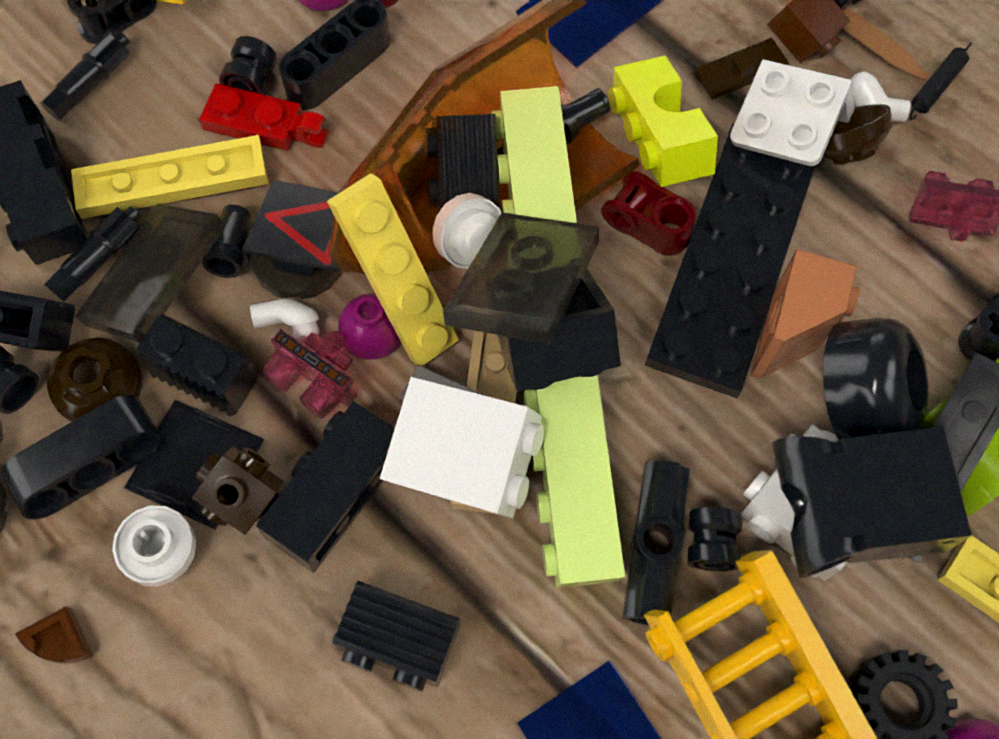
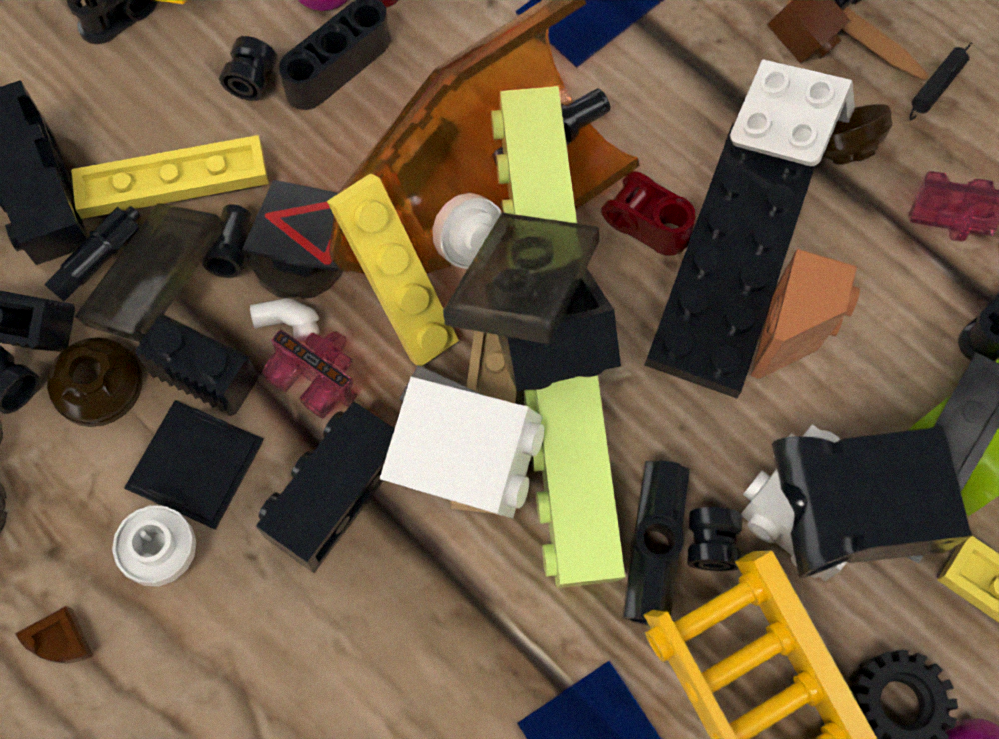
(81, 456): black beam -> none
(86, 75): black piece -> none
(236, 488): dark brown brick -> none
(248, 114): red plate -> none
(367, 328): magenta brick -> none
(396, 635): black brick -> none
(463, 158): black brick -> none
(669, 141): neon yellow arch -> none
(737, 68): dark brown piece -> none
(869, 91): white arm -> none
(874, 378): black piece -> none

